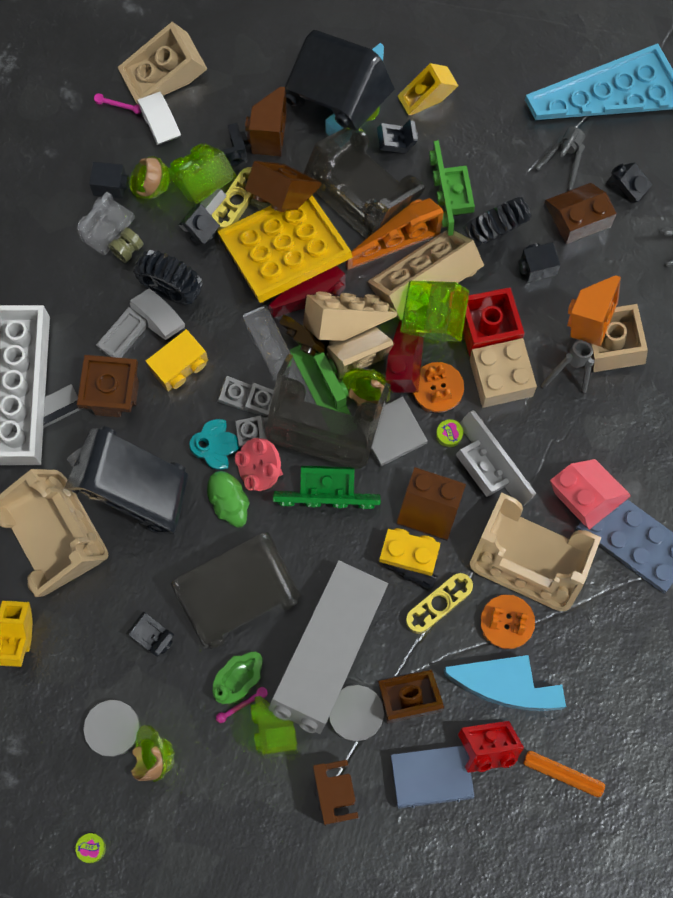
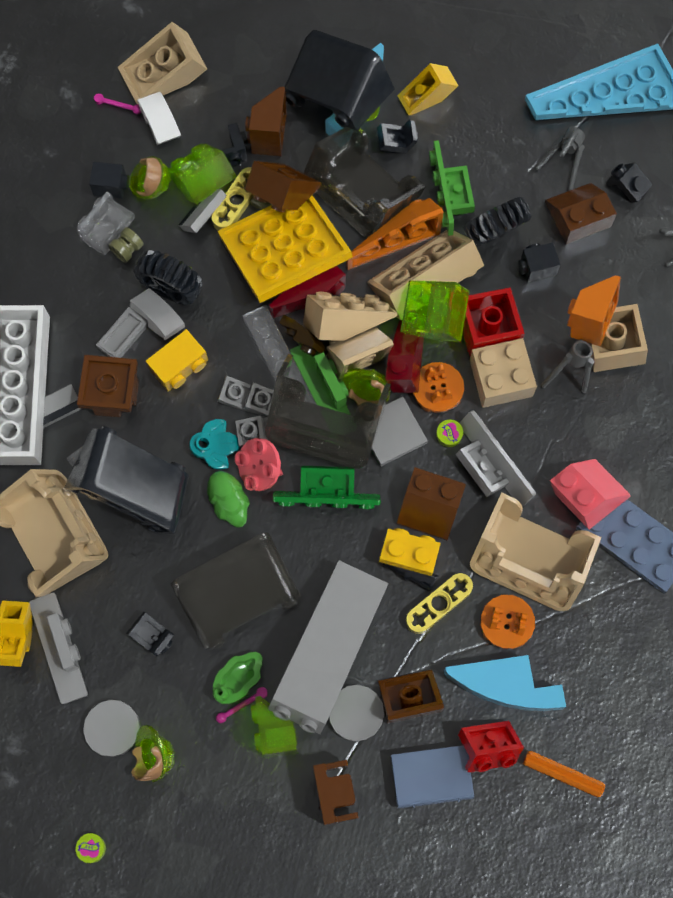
(58, 648): none -> light grey bracket
(200, 224): black bracket -> none

